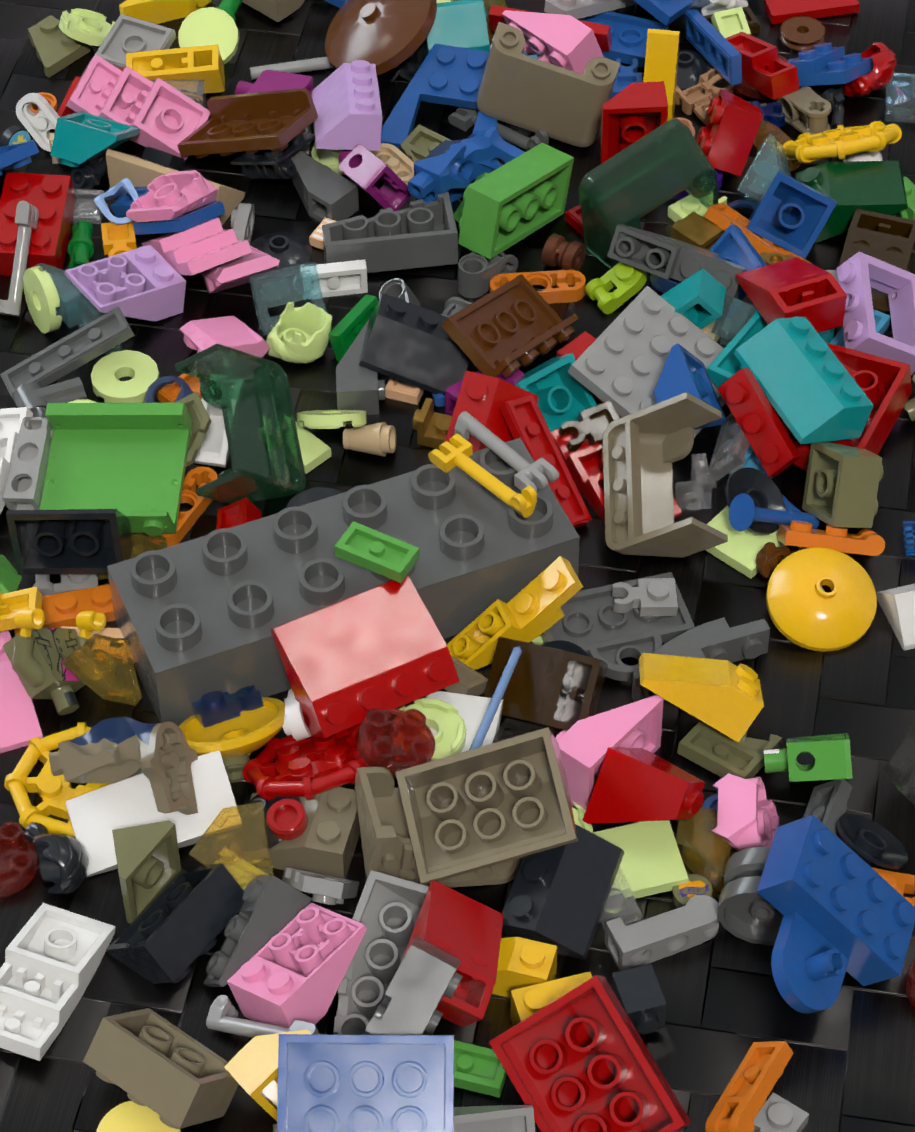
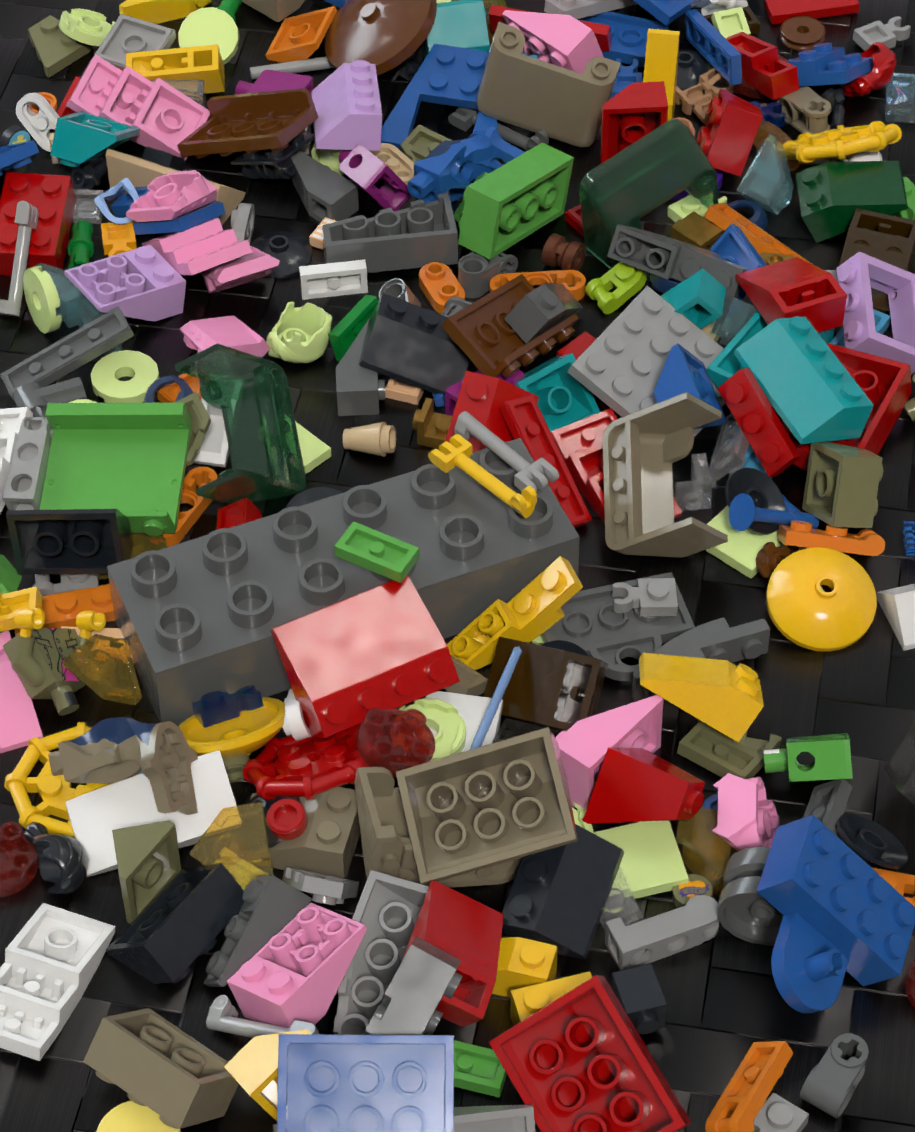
(284, 286): clear light blue plate -> none
(300, 35): none -> orange slope
(331, 419): yellowish green tile -> none
(439, 285): none -> orange plate
(542, 310): none -> dark grey slope
(590, 426): plate -> none
(791, 214): blue slope -> none
(835, 1078): none -> dark grey piece
(878, 32): none -> light grey plate

